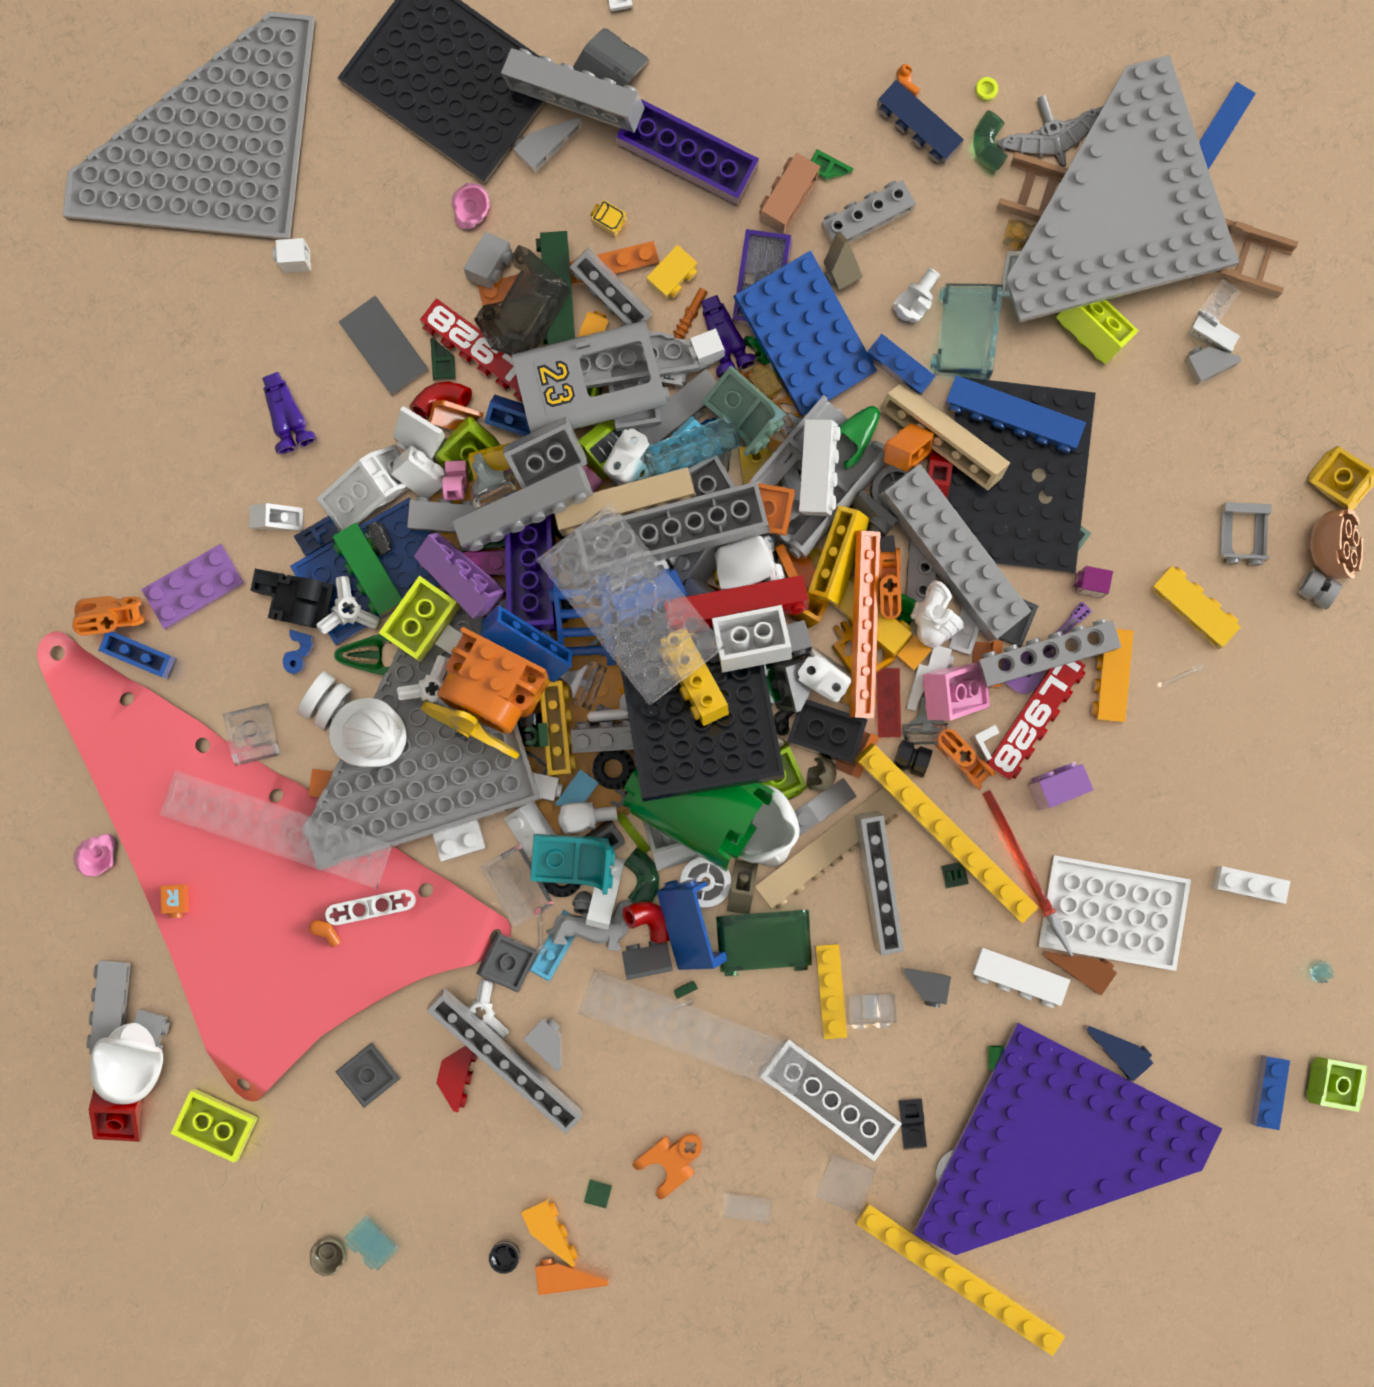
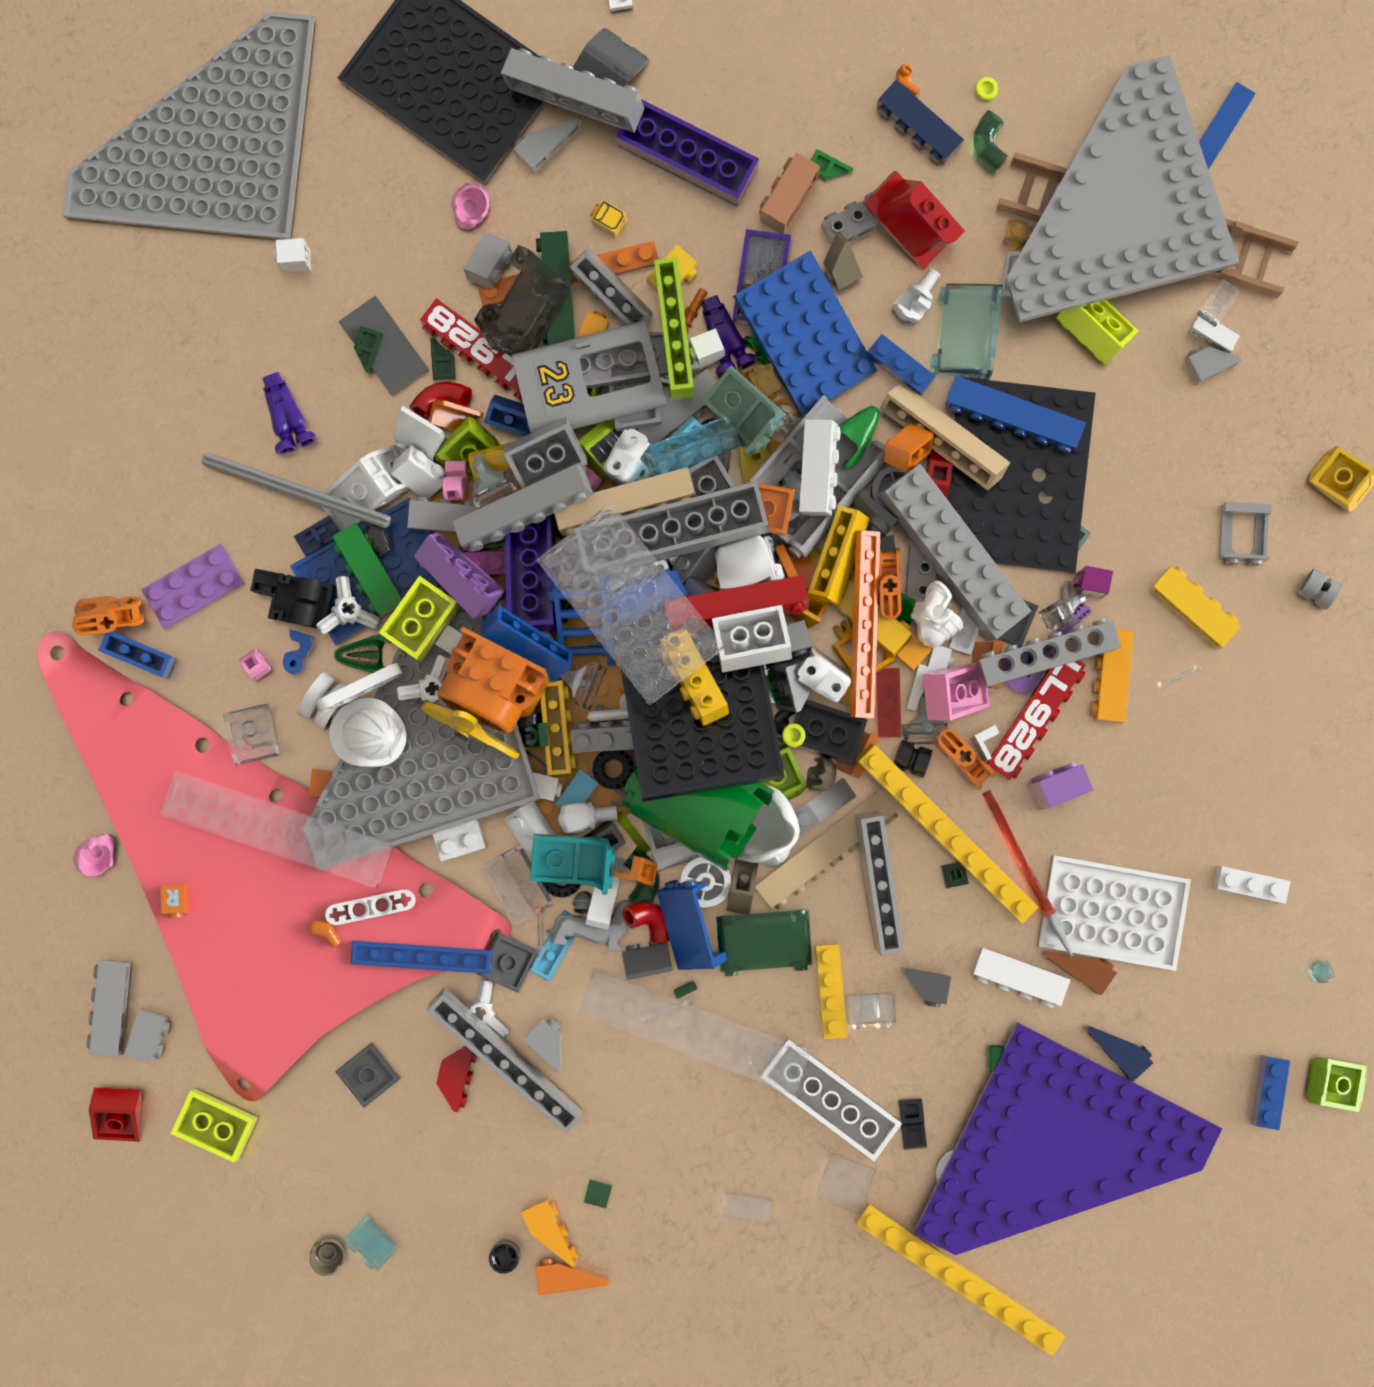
(125, 1064): white piece -> none
(255, 664): none -> bright pink leg
(275, 517): white slope -> none
(296, 490): none -> light grey axle
(359, 688): none -> white beam
(367, 346): none -> dark green tile
(421, 957): none -> blue tile
(642, 872): none -> orange panel
(673, 1159): orange piece -> none
(674, 328): none -> lime brick
(793, 735): none -> neon yellow tile
(913, 218): none -> red windscreen
(1053, 136): light grey bar -> none
(1062, 610): none -> clear piece
(1332, 541): nougat cylinder -> none

